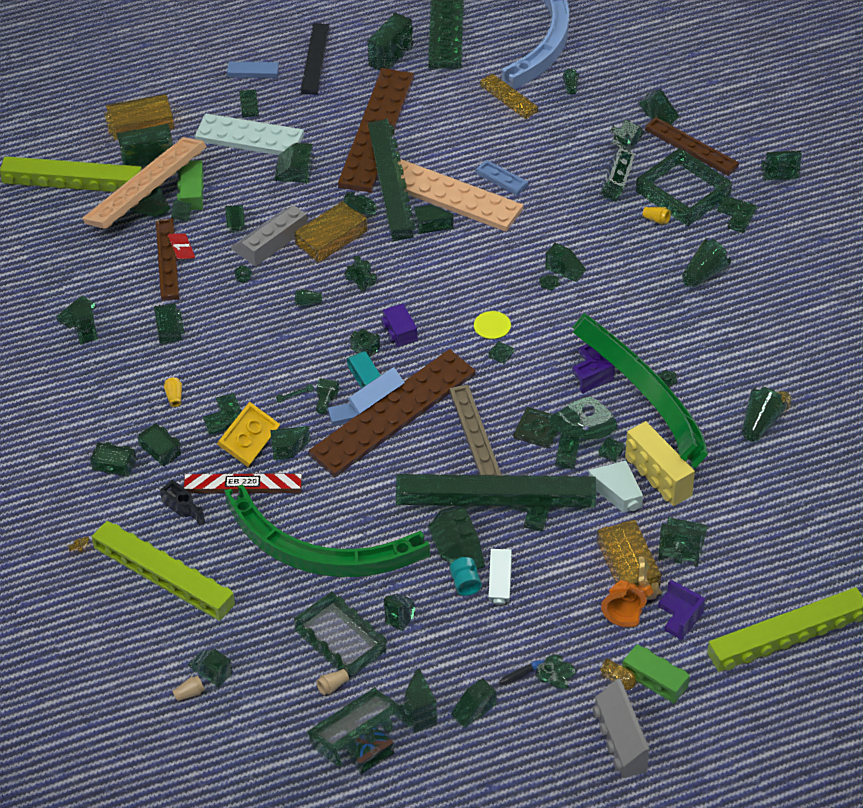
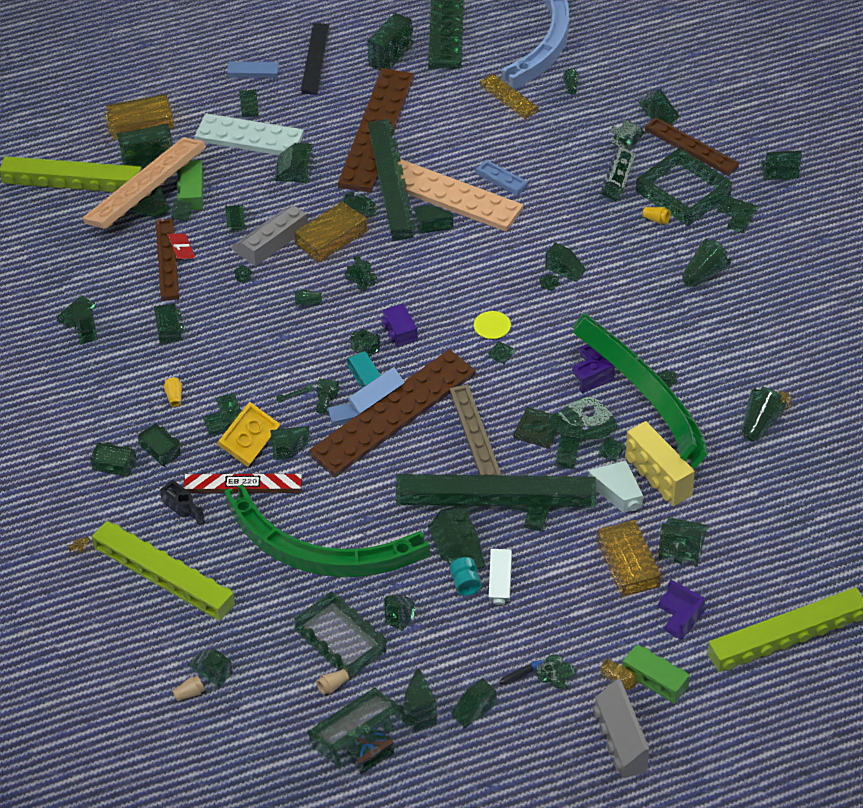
(627, 599): orange helmet -> none

